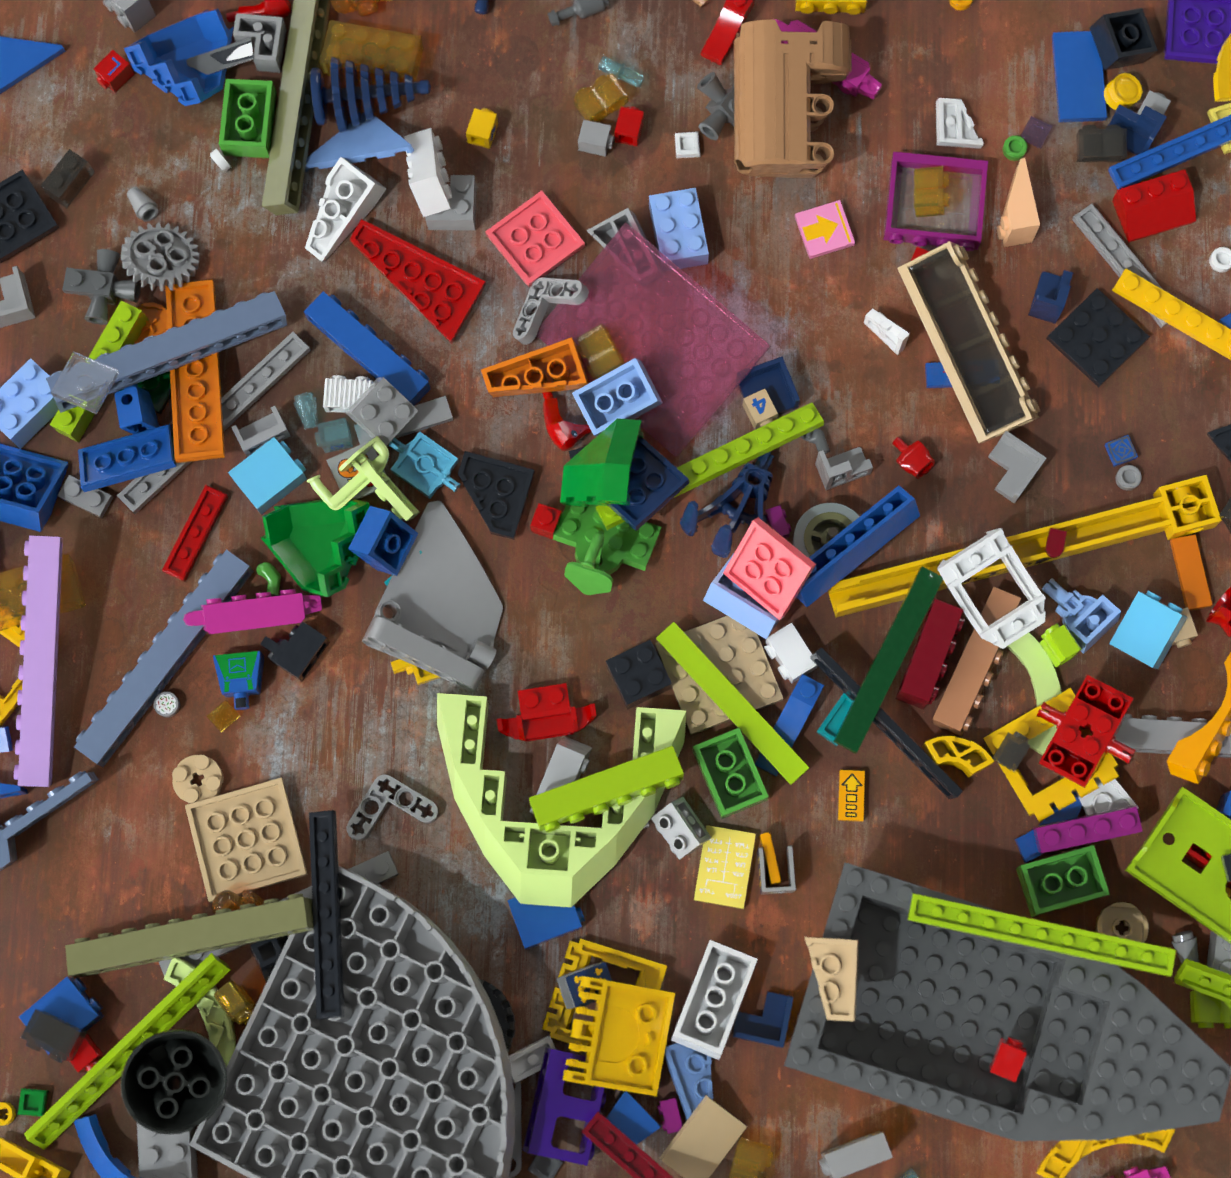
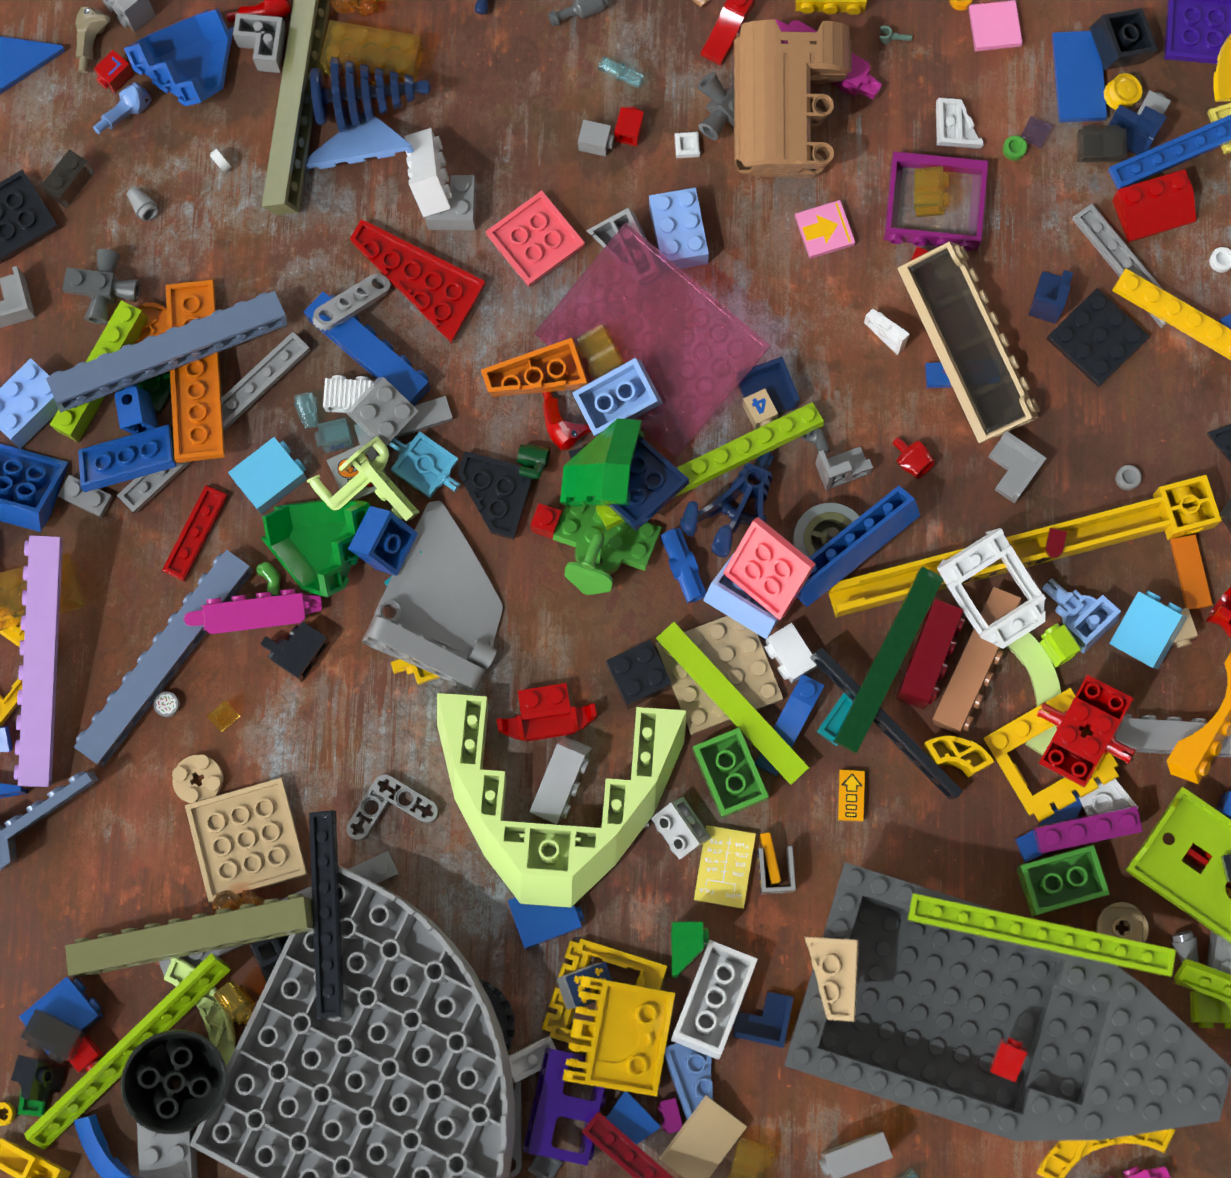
(37, 1077): none -> brick
(85, 382): clear tile -> none
(88, 25): none -> dark tan animal
(132, 101): none -> medium blue animal
(159, 256): light grey gear -> none
(222, 57): sticker -> none
(240, 676): torso -> none
(247, 118): bright green brick -> none
(261, 431): light grey panel -> none
(346, 201): white wedge -> none
(351, 302): none -> light grey plate
(482, 127): yellow brick -> none
(533, 457): none -> dark green piece
(540, 295): light grey beam -> none
(601, 99): clear yellow brick -> none
(606, 788): lime brick -> none
(683, 565): none -> blue piece
(686, 944): none -> green slope
(776, 520): magenta piece -> none
(892, 36): none -> sand green hand
(995, 25): none -> bright pink tile
(1012, 751): clear smoke brick -> none
(1020, 216): light nougat slope -> none
(1121, 450): tile -> none

